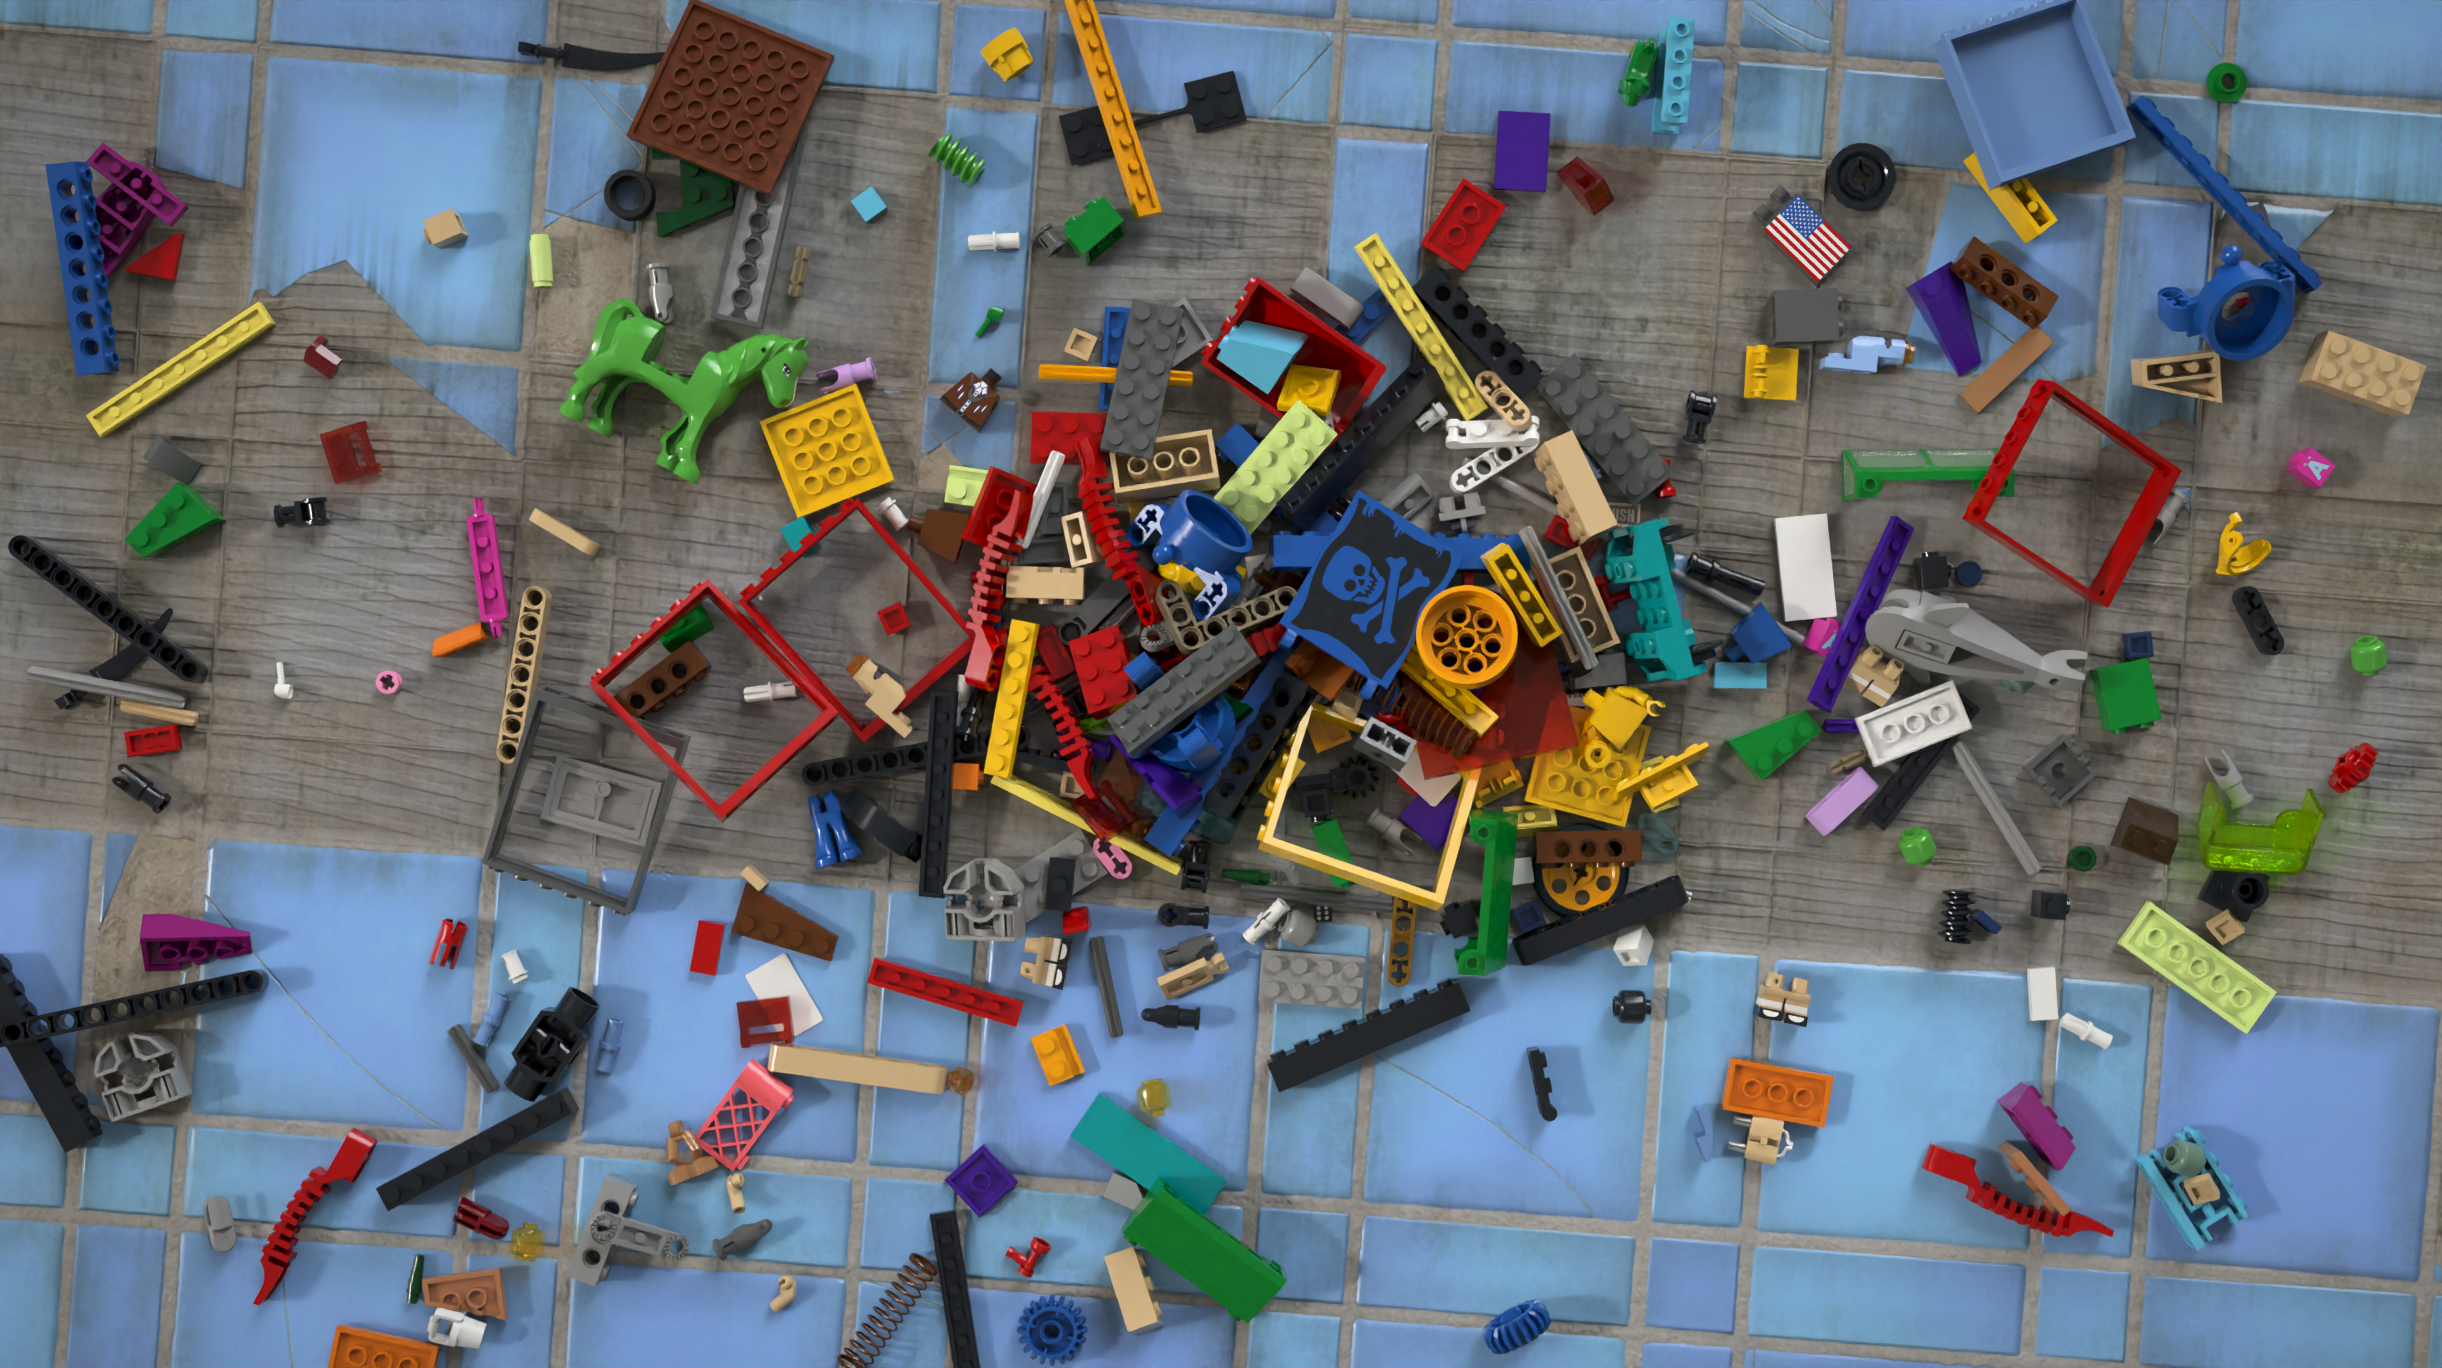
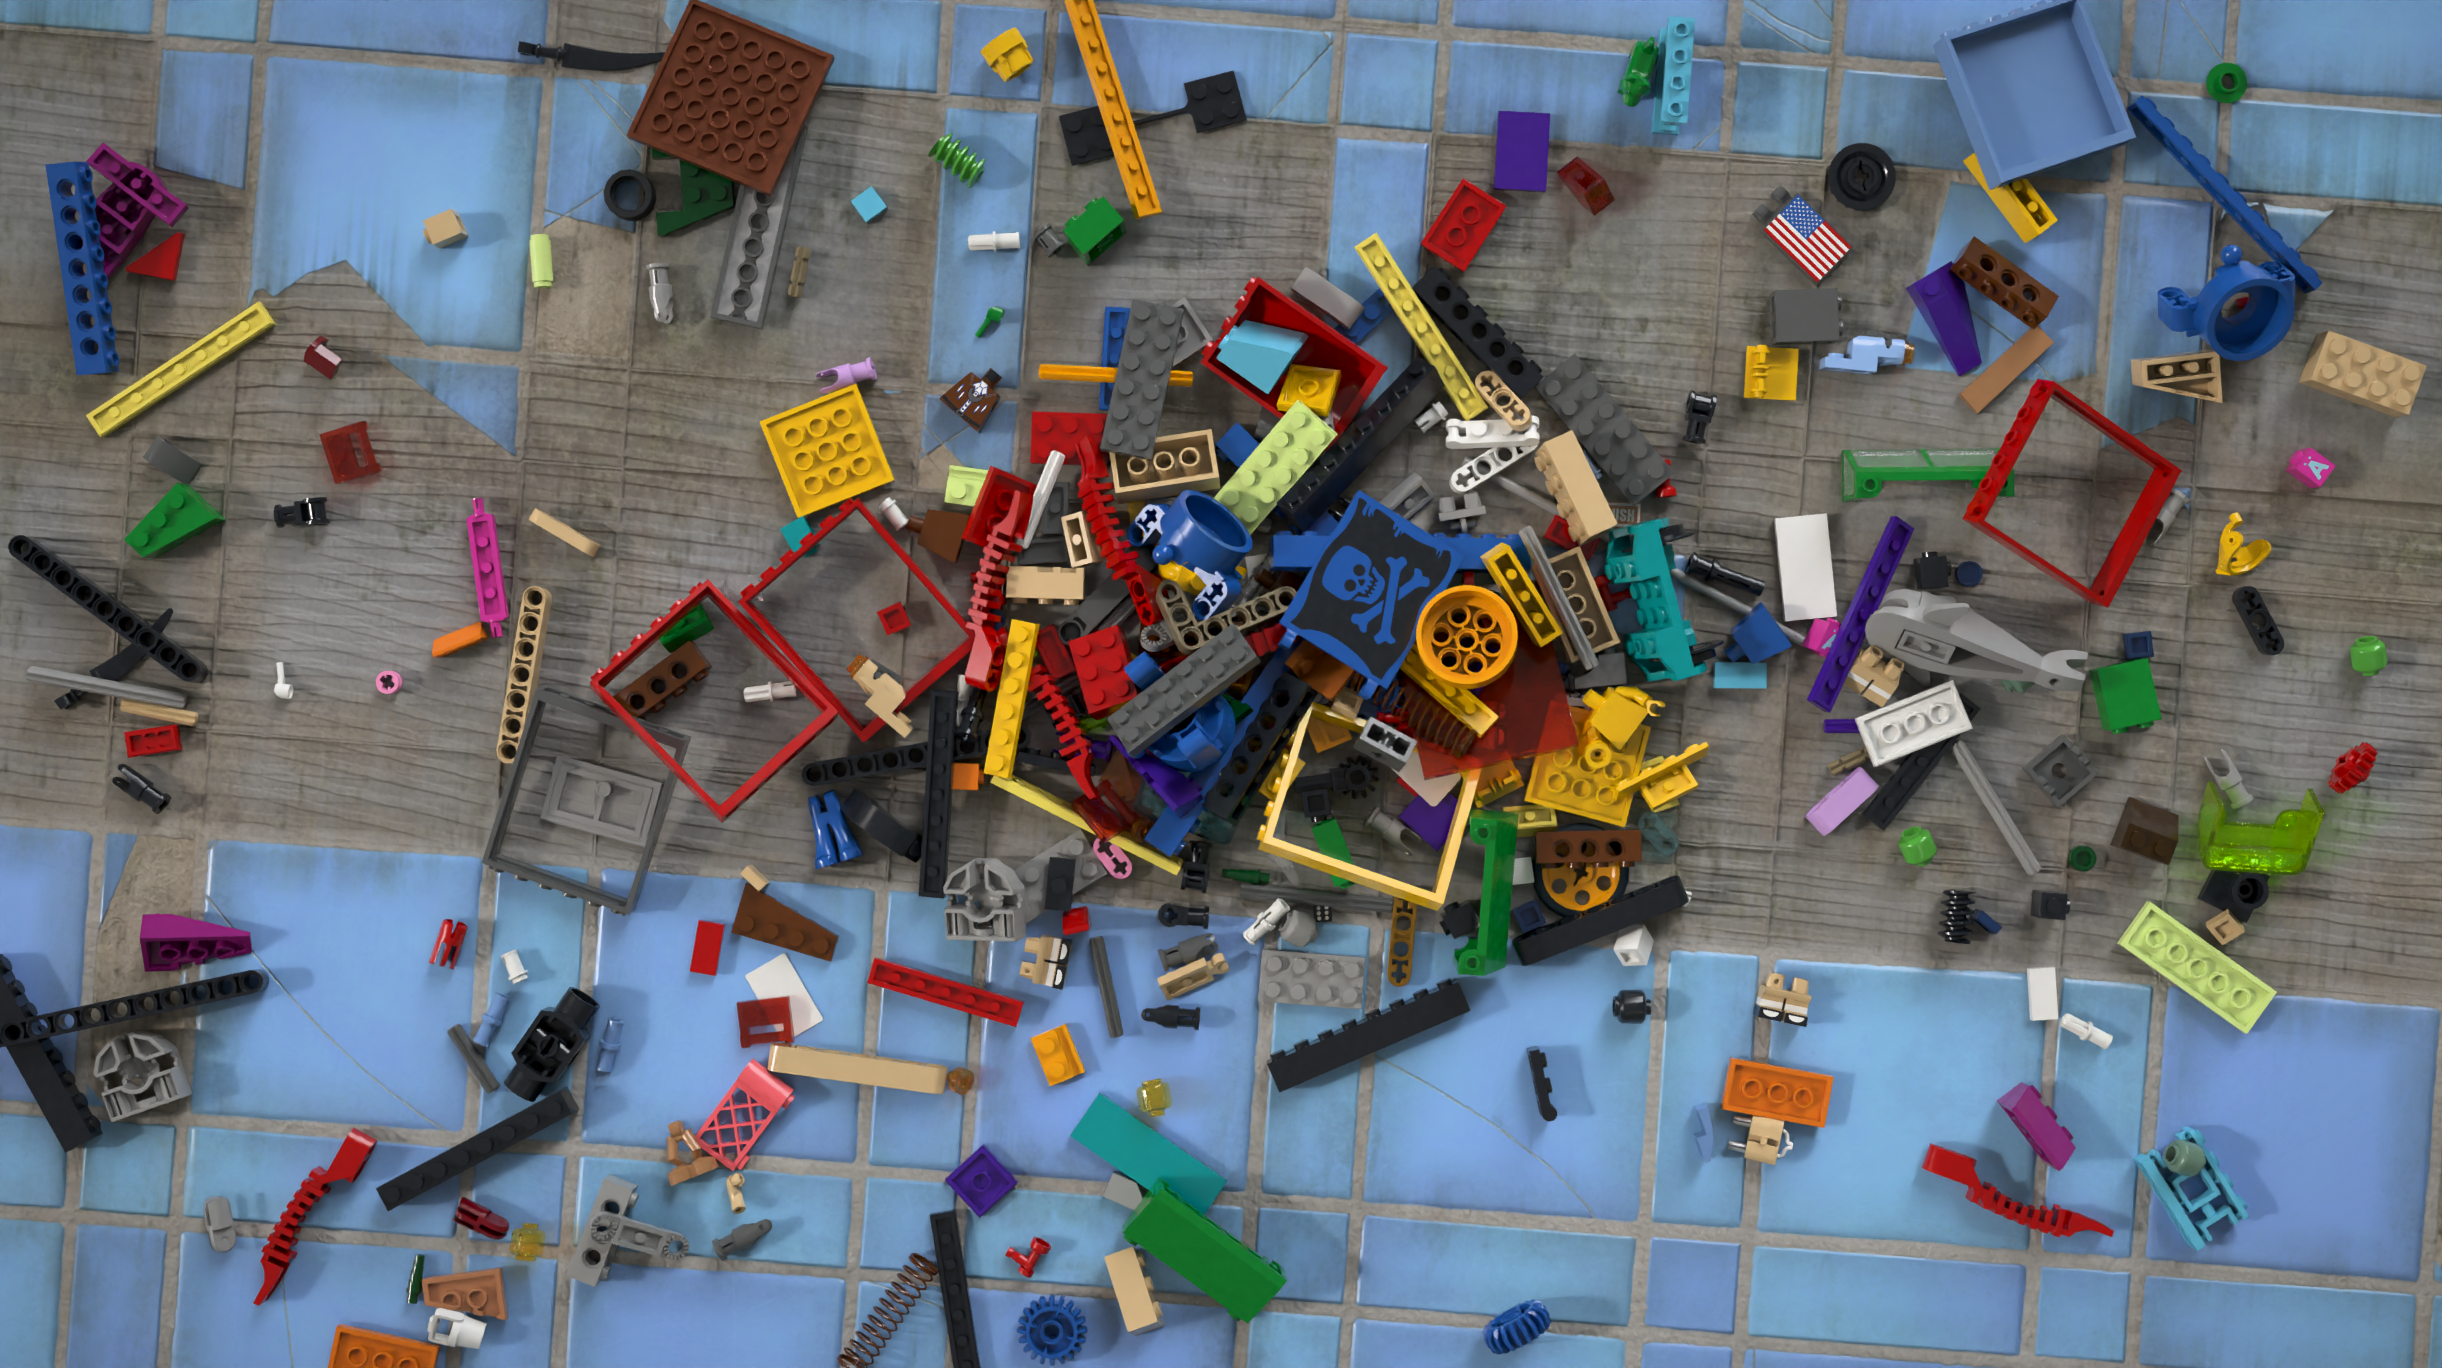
(625, 354): bright green animal -> none
(787, 1293): tan arm -> none
(1070, 787): tan tile -> none
(1081, 344): tan tile -> none
(1773, 743): green wedge -> none
(2034, 1179): nougat wing -> none
(2201, 1189): tan plate -> none

